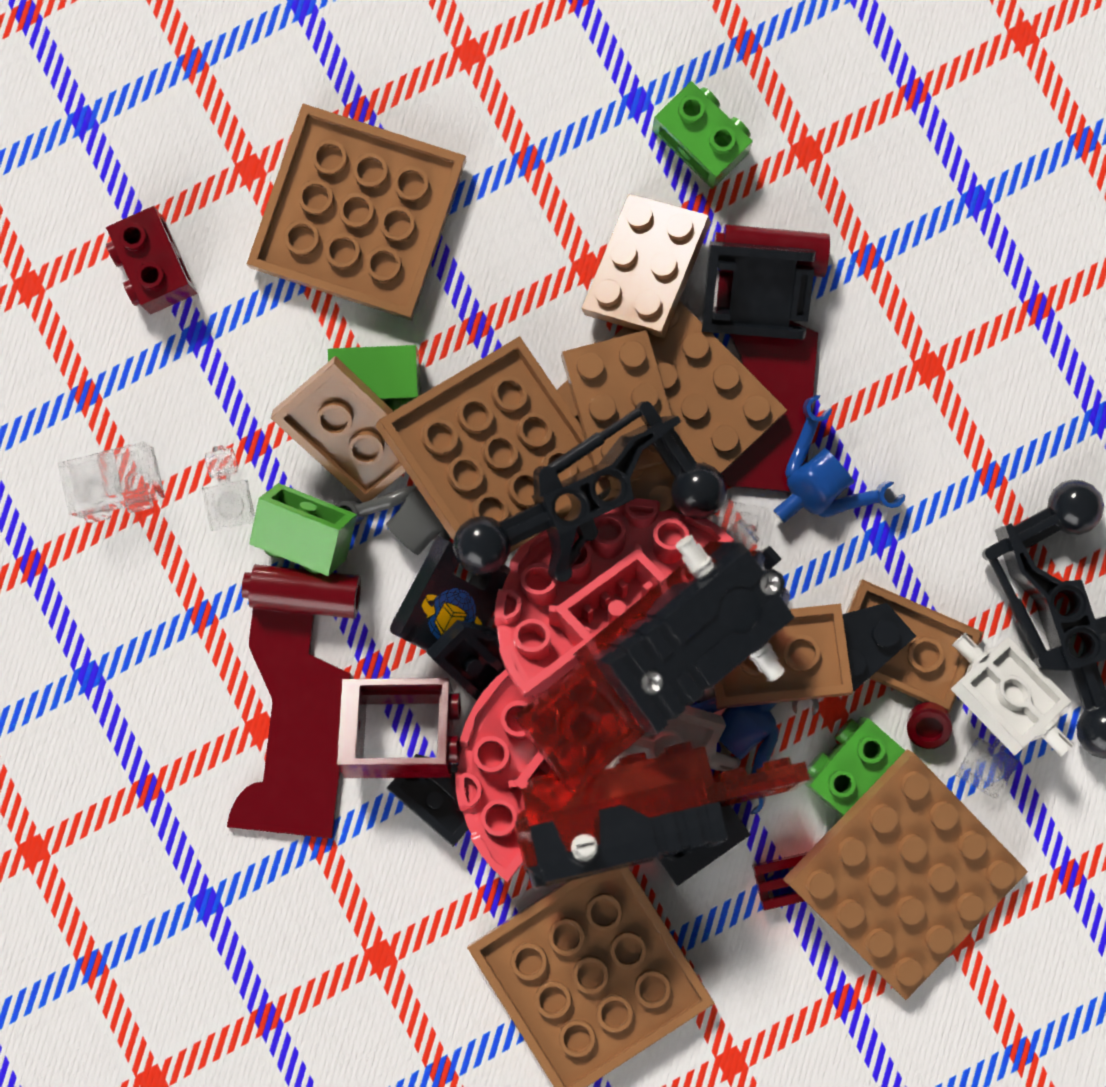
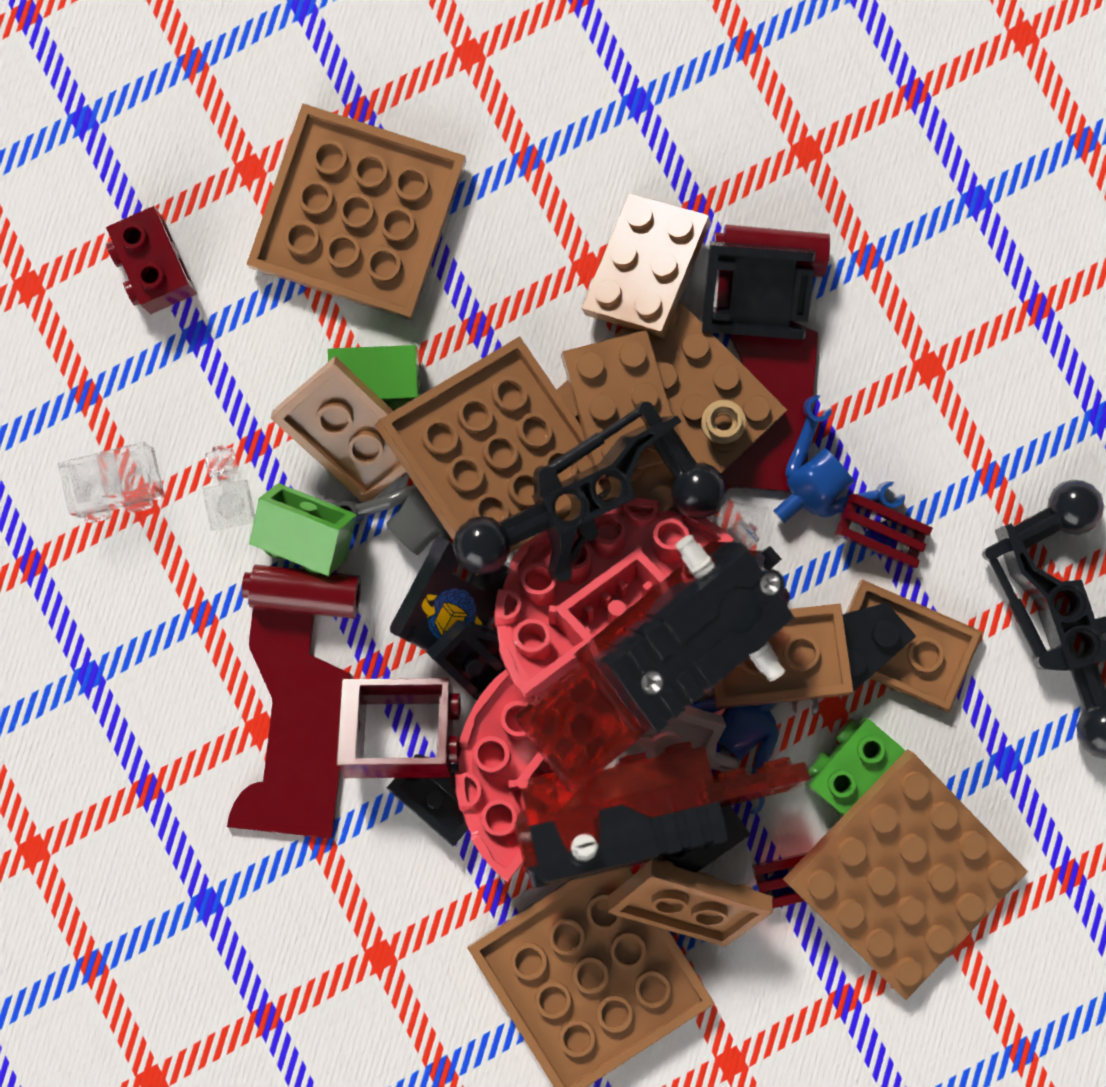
(689, 903): none -> medium nougat plate
(702, 134): bright green brick -> none
(728, 409): none -> tan plate
(915, 544): none -> dark red tile
(929, 725): dark red tile -> none
(987, 767): clear plate -> none
(1011, 695): white plate -> none

